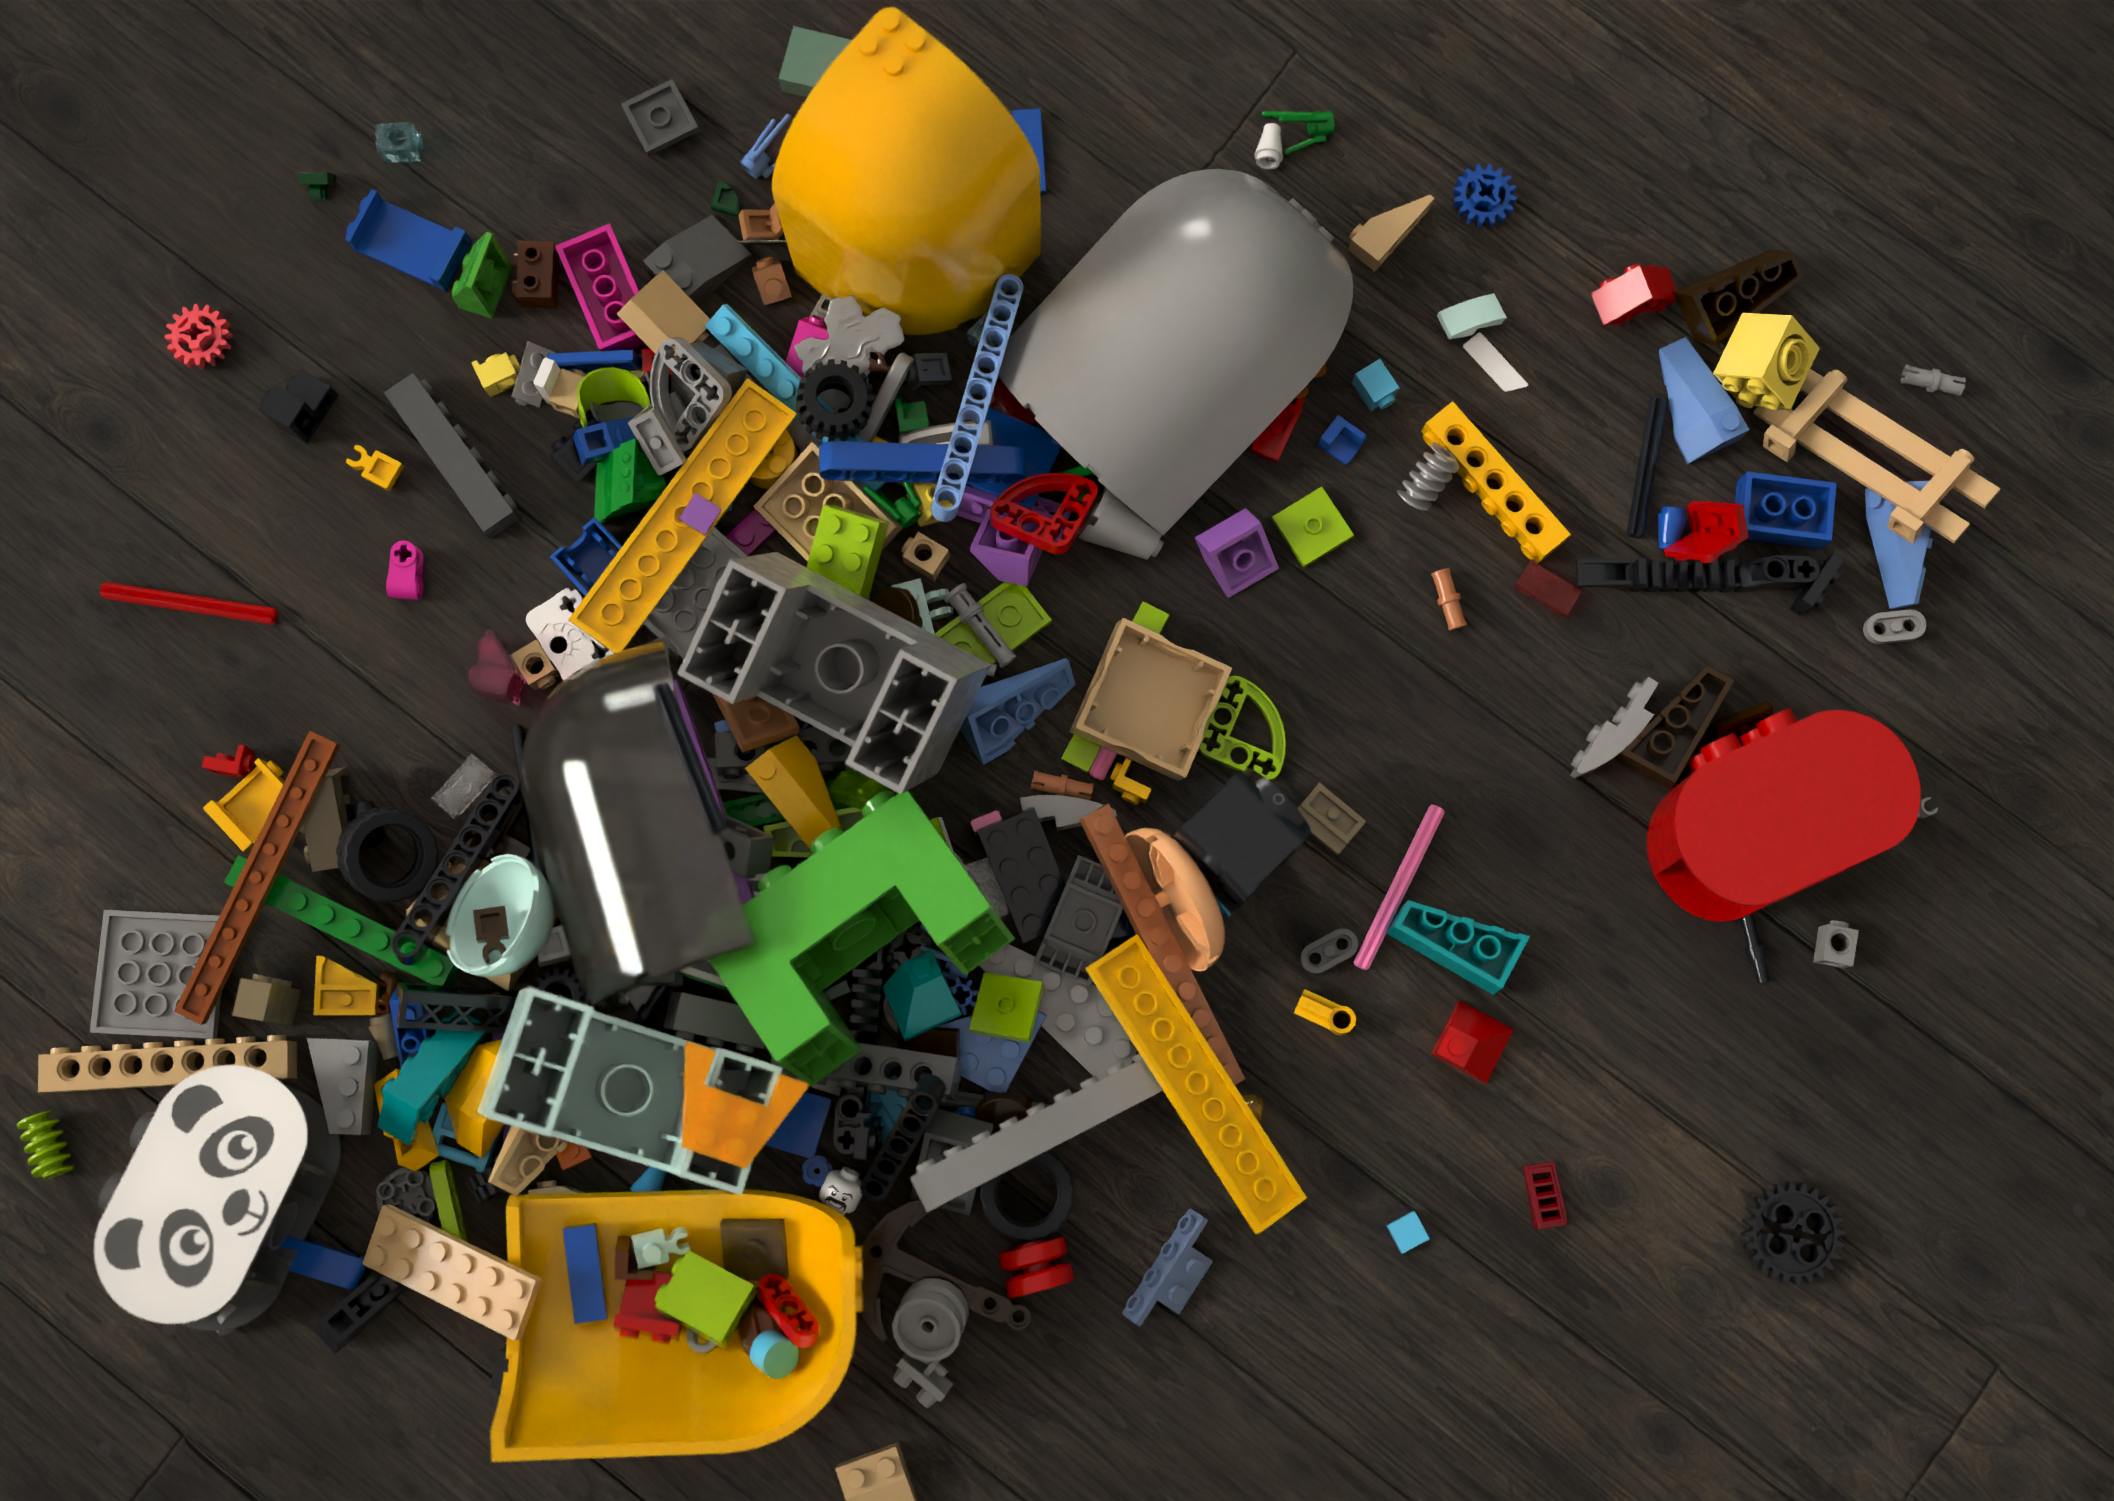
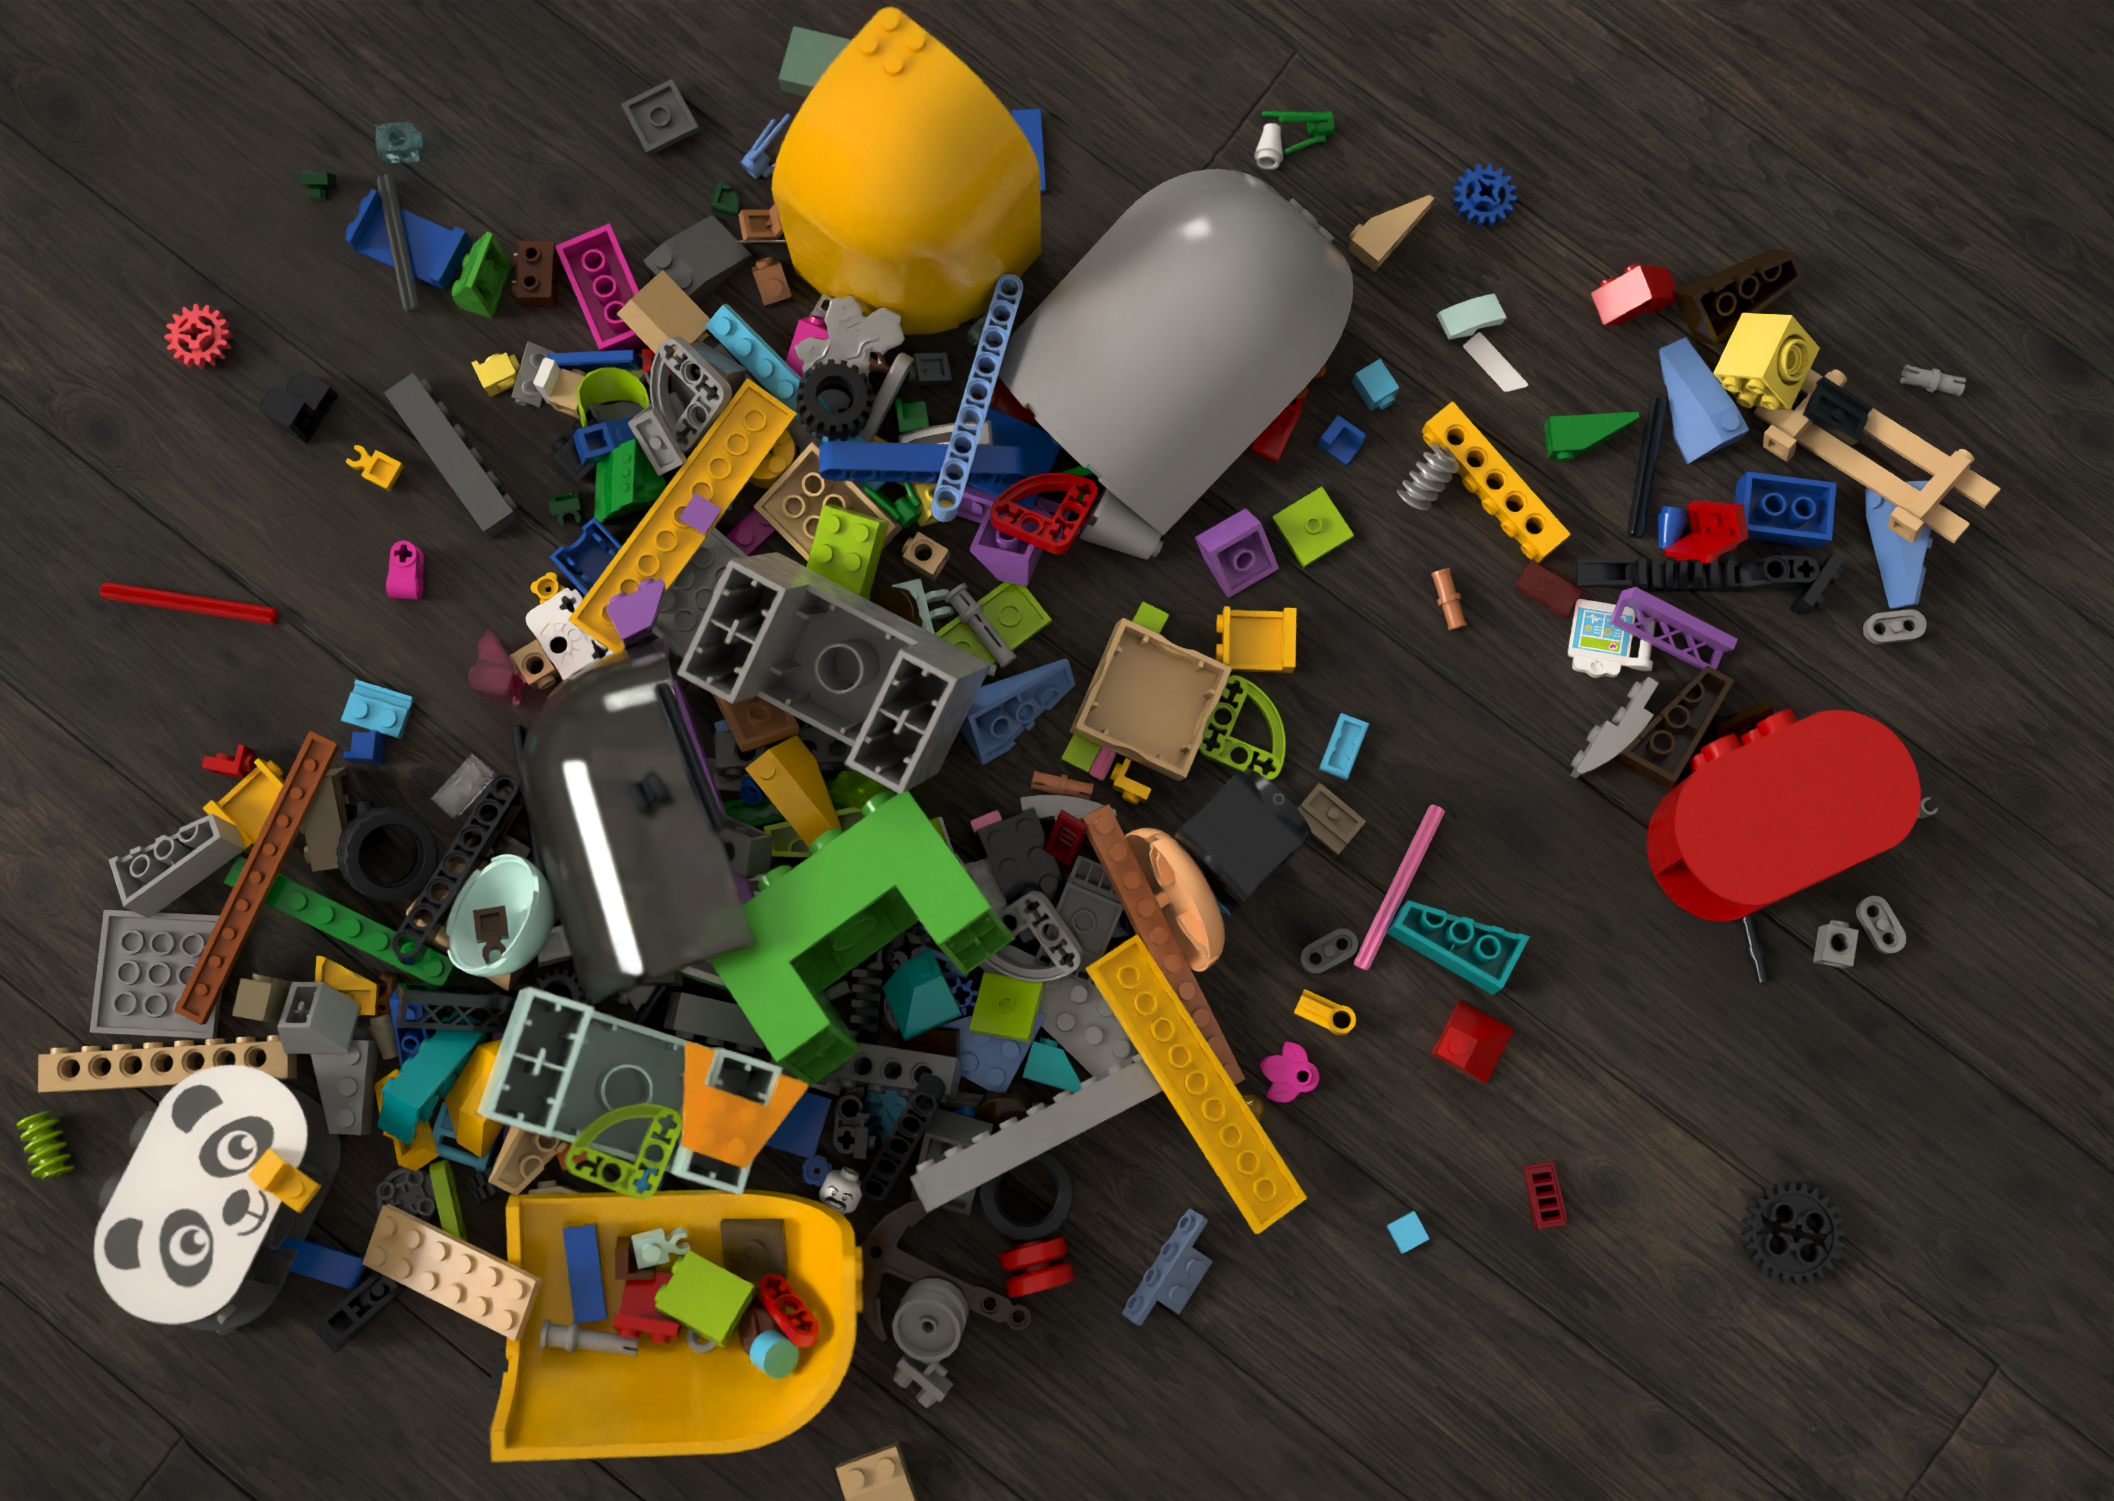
(174, 864): none -> light grey wedge
(284, 1181): none -> yellow slope
(317, 1020): none -> light grey slope
(366, 748): none -> blue panel
(378, 709): none -> medium azure plate
(398, 243): none -> dark grey axle
(549, 580): none -> yellow plate
(566, 503): none -> dark green tile
(573, 1337): none -> light grey pin
(628, 1171): none -> lime beam
(636, 613): none -> medium lavender slope
(654, 788): none -> black wheel
(748, 794): none -> blue plate
(1027, 918): none -> light grey beam
(1050, 1066): none -> teal slope
(1066, 838): none -> dark red slope
(1257, 640): none -> yellow panel
(1285, 1071): none -> dark pink plate
(1343, 746): none -> medium azure plate
(1577, 434): none -> green slope
(1602, 647): none -> piece
(1676, 619): none -> medium lavender fence
(1837, 411): none -> black plate
(1882, 922): none -> light grey plate

